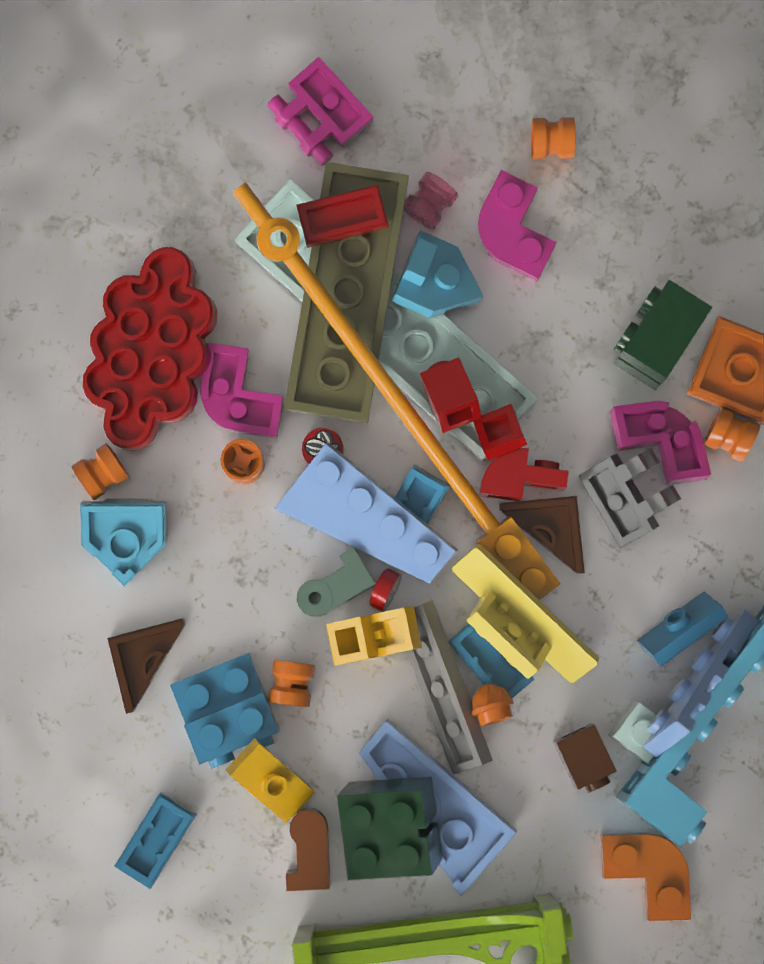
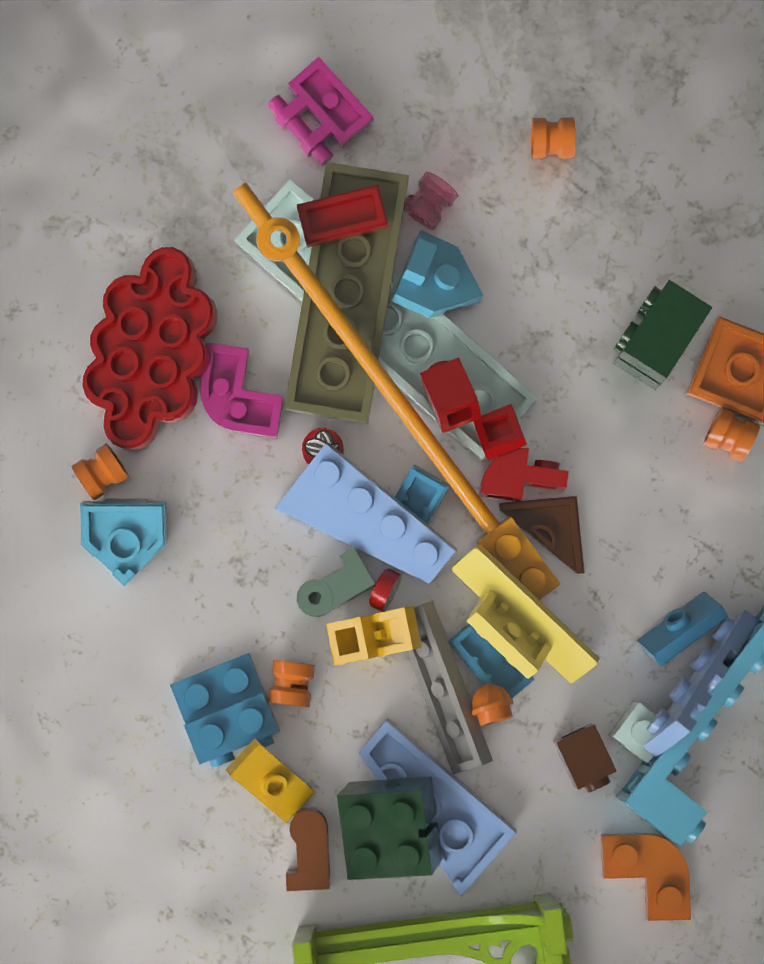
(139, 657): reddish brown tile -> none
(155, 840): dark azure plate -> none
(240, 455): orange wheel -> none
(502, 229): dark pink plate -> none
(619, 499): plate -> none
(662, 426): dark pink plate -> none

